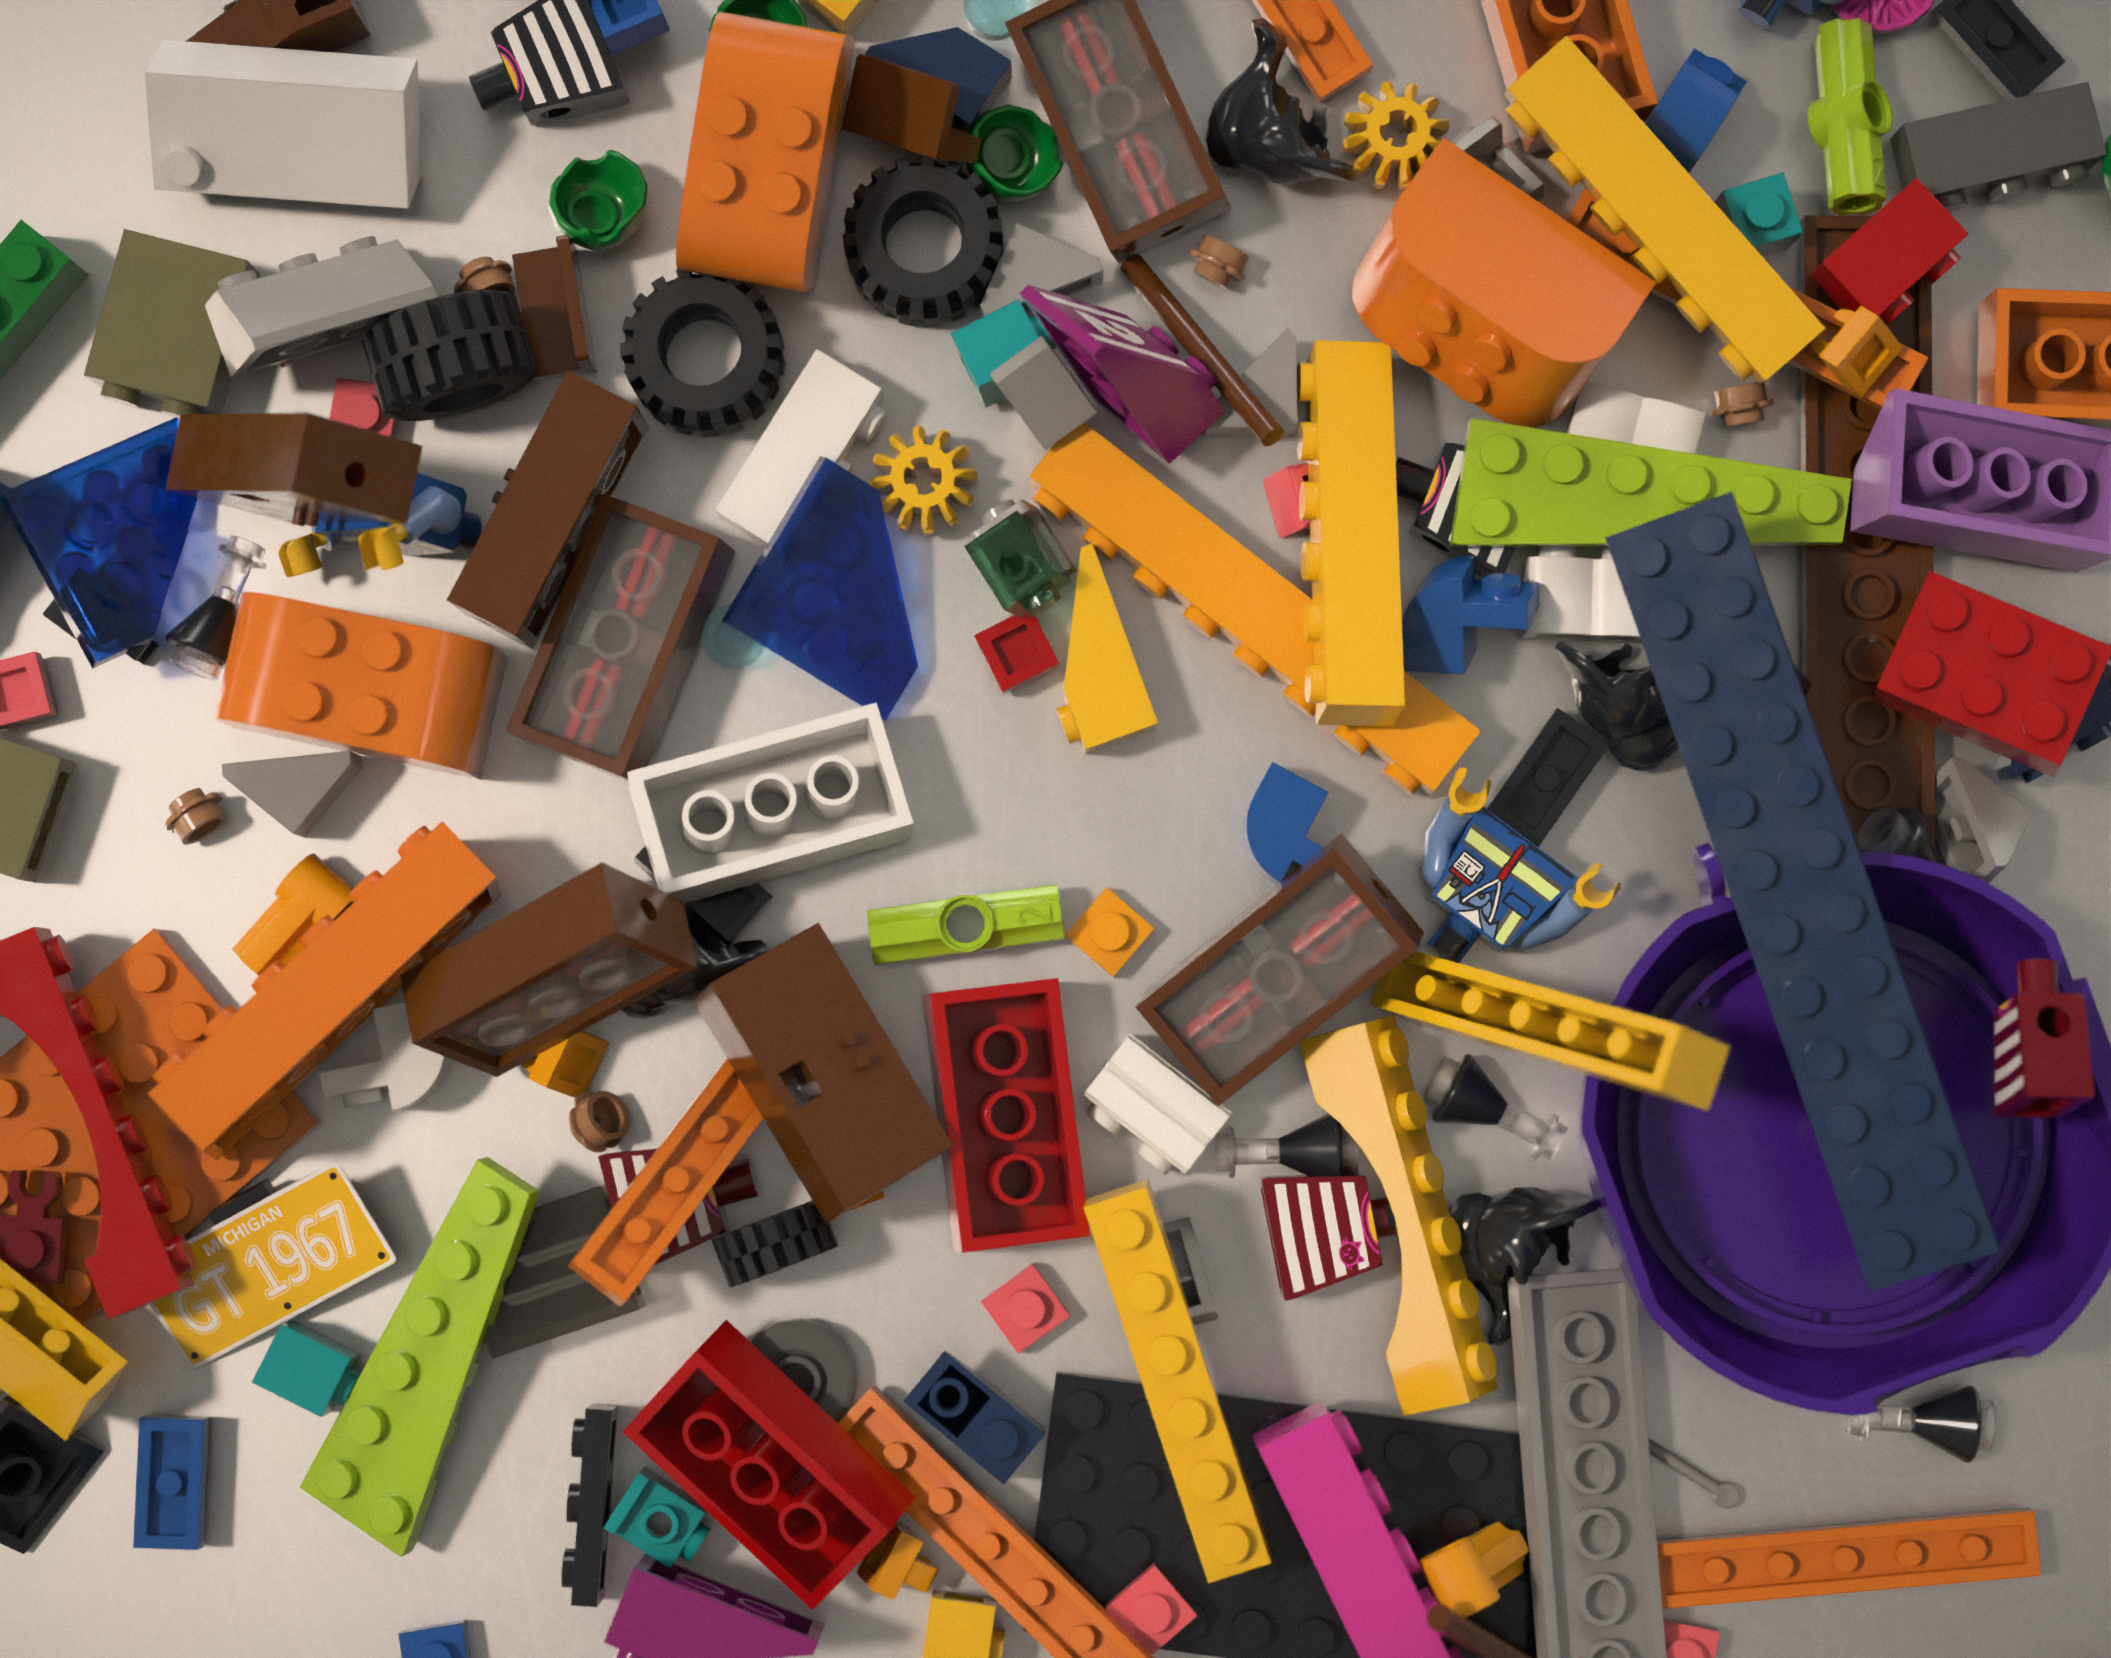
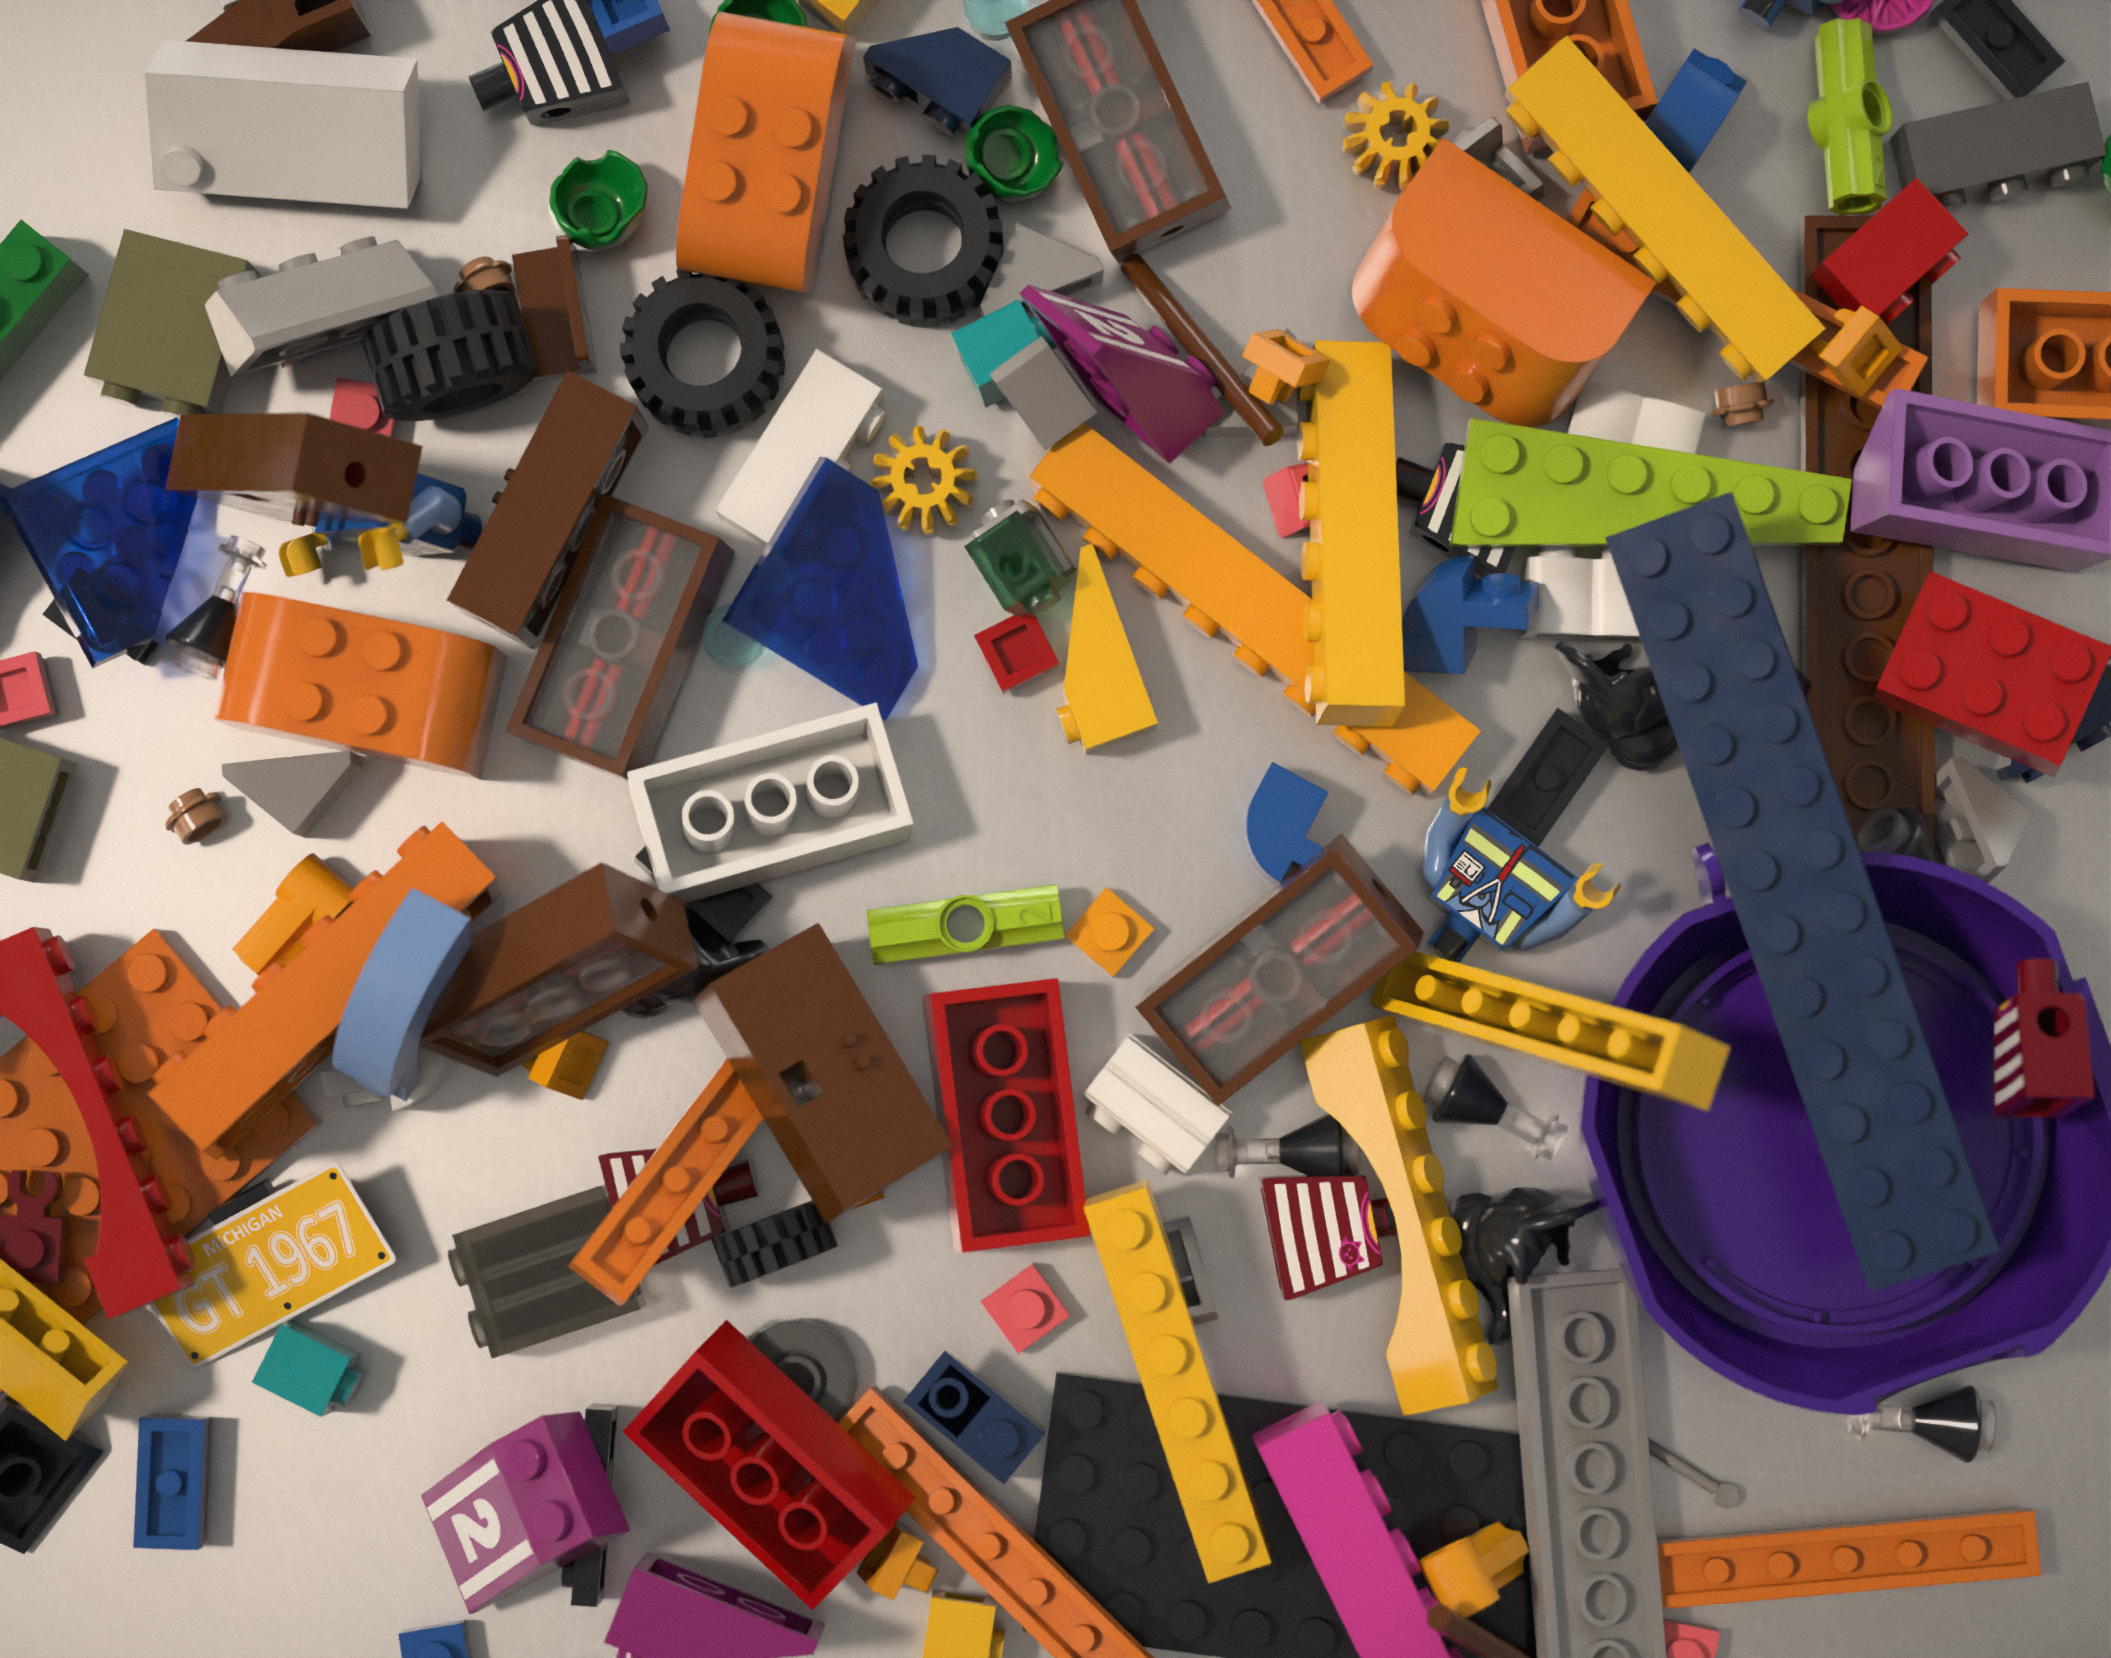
(397, 993): none -> medium blue arch
(405, 1404): lime wing -> none
(524, 1508): none -> magenta slope
(598, 1120): medium nougat plate -> none
(654, 1494): teal brick -> none
(907, 110): reddish brown panel -> none
(1151, 1609): coral plate -> none
(1218, 261): medium nougat plate -> none
(1264, 128): black piece -> none
(1282, 365): none -> light orange tile
(1763, 213): teal brick -> none

